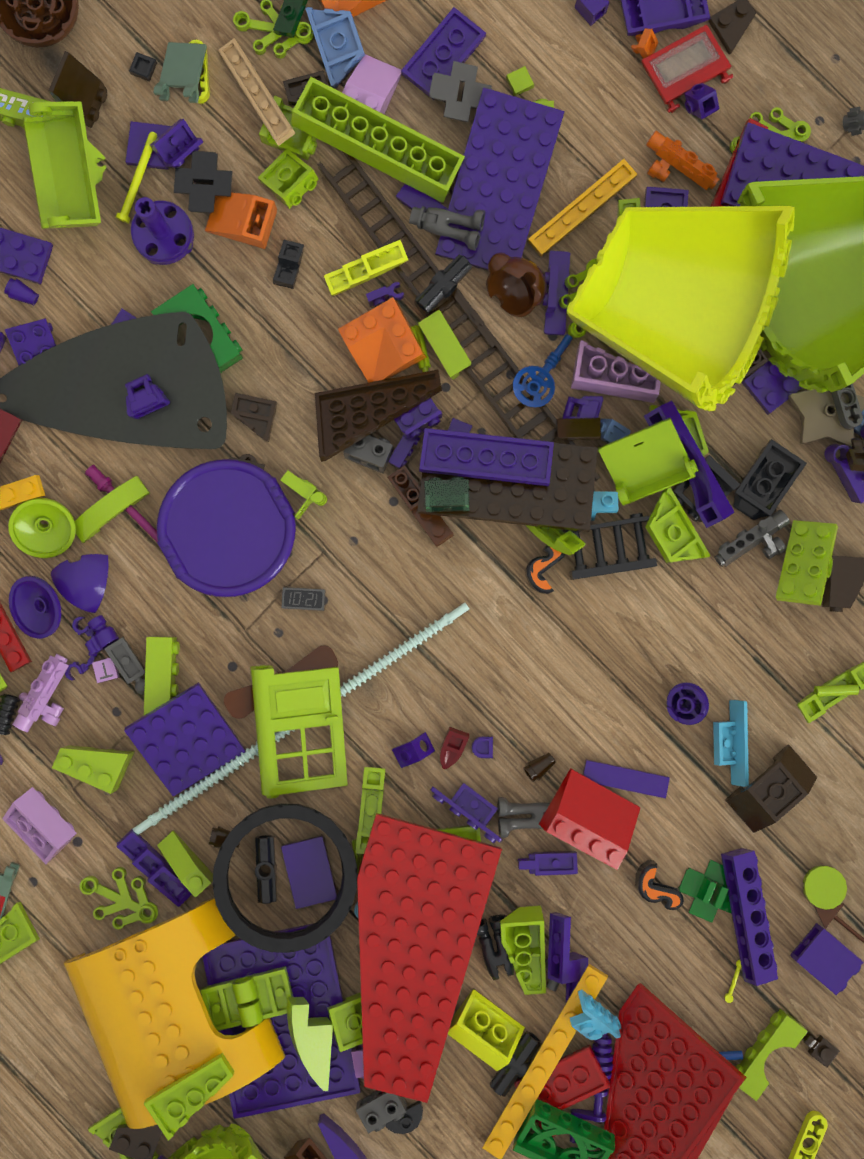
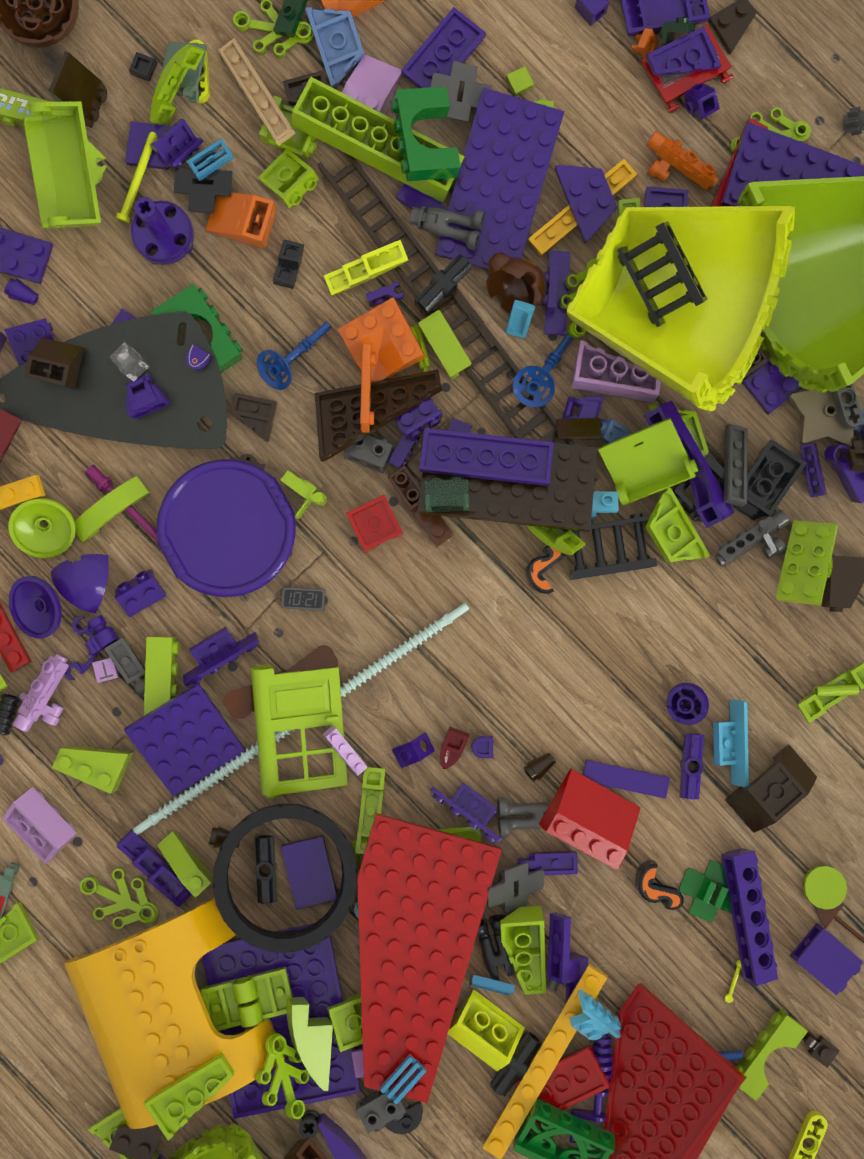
(55, 363): none -> dark brown slope
(129, 361): none -> clear brick
(139, 592): none -> dark purple bracket
(170, 81): none -> lime slope
(197, 358): none -> dark purple tile
(214, 166): none -> dark azure tile
(217, 651): none -> dark purple bracket
(282, 364): none -> blue dish
(294, 1108): none -> lime plant
(310, 1129): none -> black bush
(344, 750): none -> lavender piece
(366, 416): none -> orange plate
(374, 523): none -> red panel
(384, 1088): none -> dark azure tile
(420, 161): none -> green arch
(491, 985): none -> dark azure tile
(516, 879): none -> dark grey piece
(520, 319): none -> medium azure tile
(587, 197): none -> dark purple wing
(681, 25): none -> dark green bracket
(683, 275): none -> black fence
(685, 55): none -> dark purple wing
(691, 779): none -> dark purple piece
(735, 465): none -> dark grey tile
(813, 470): none -> dark purple piece

